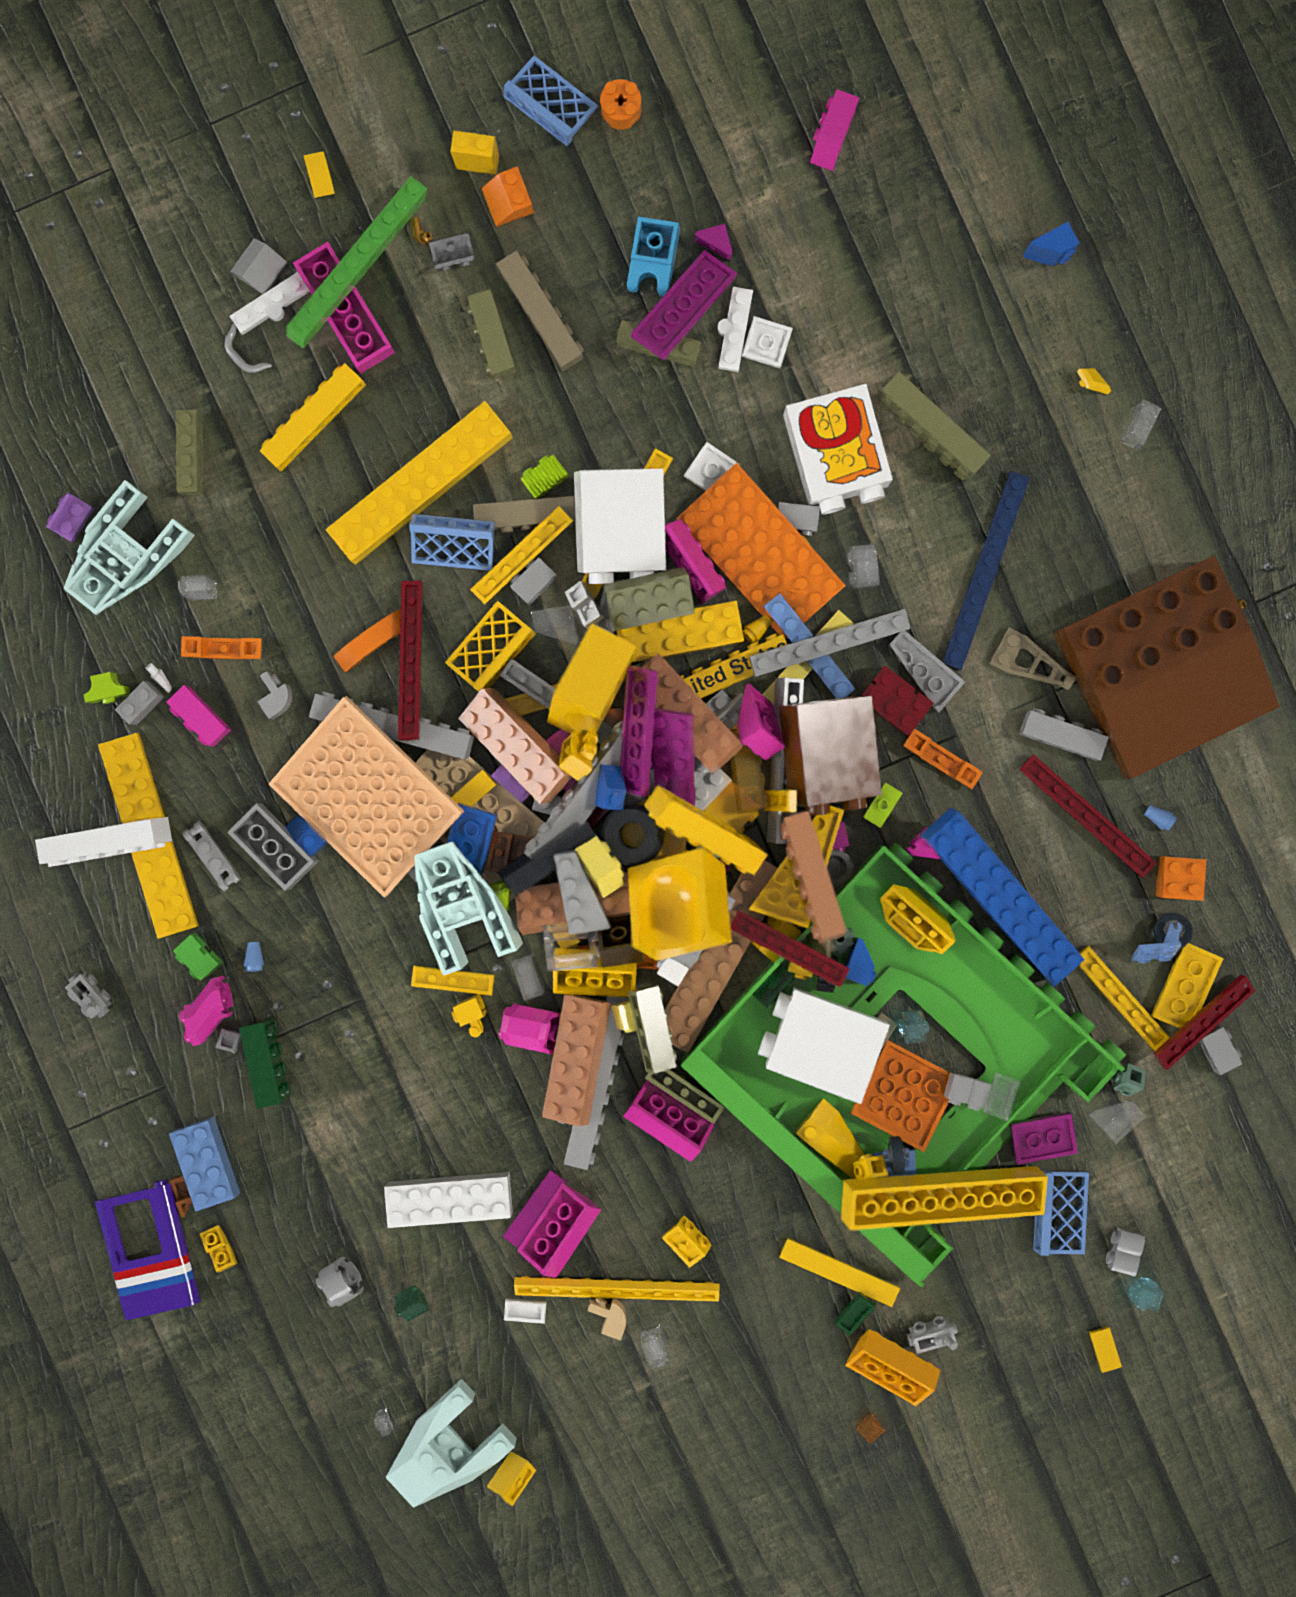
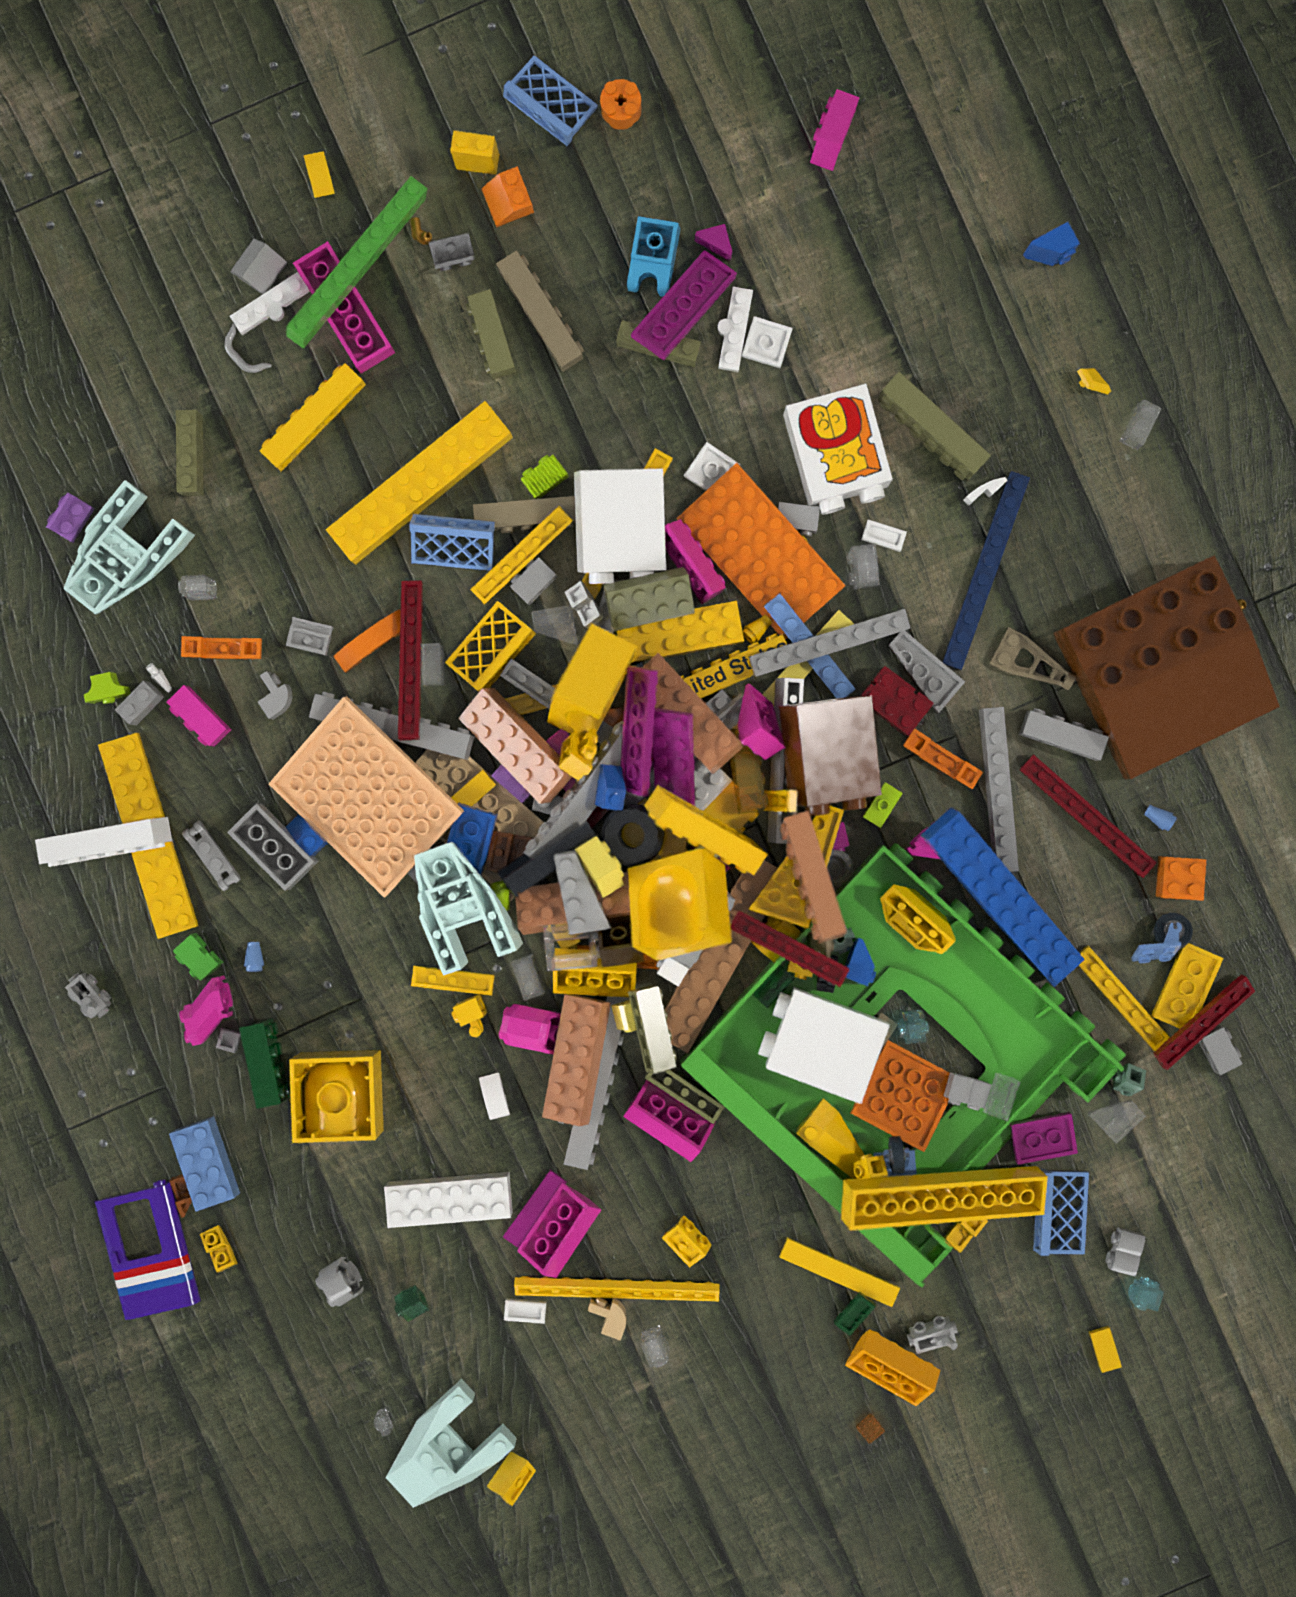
(309, 636): none -> light grey plate
(336, 1096): none -> yellow piece
(432, 664): none -> clear brick
(494, 1096): none -> white slope
(883, 535): none -> white tile
(963, 1232): none -> yellow slope
(988, 488): none -> white slope
(998, 786): none -> light grey brick

